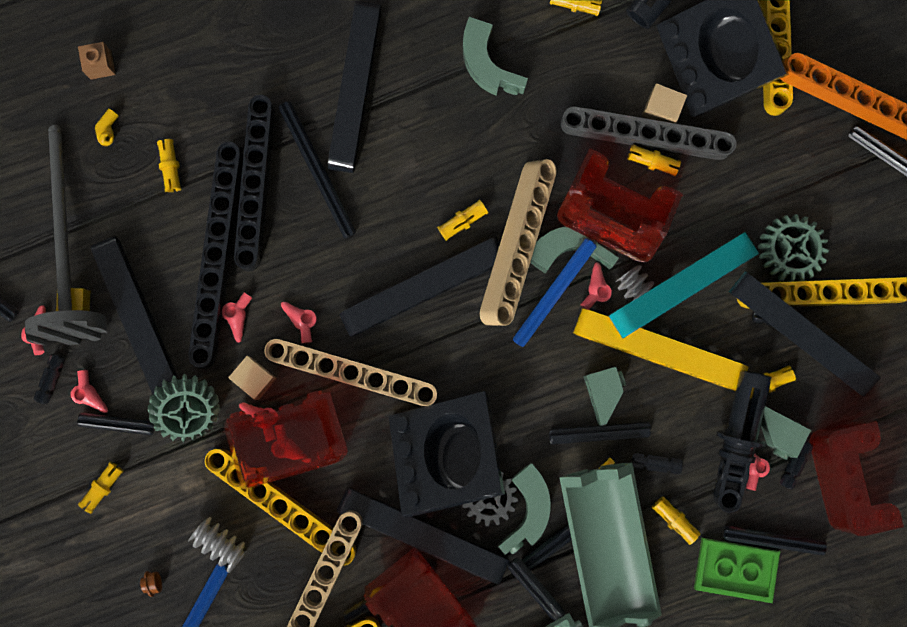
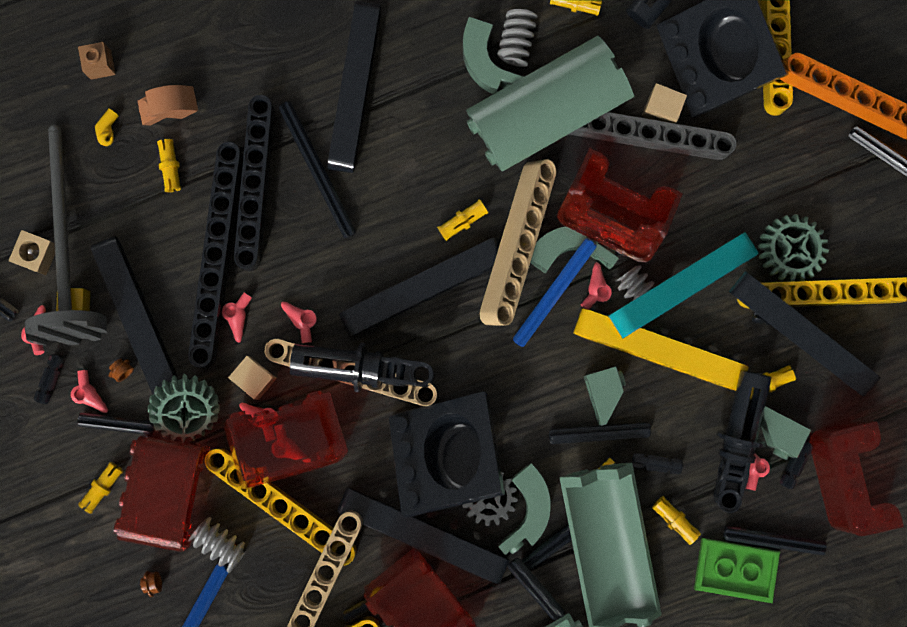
(33, 252): none -> tan piece
(120, 370): none -> dark orange plate
(160, 492): none -> clear red windscreen
(167, 102): none -> nougat brick
(369, 367): none -> black piece
(515, 37): none -> light grey piece
(549, 103): none -> sand green cylinder
(654, 160): yellow pin -> none

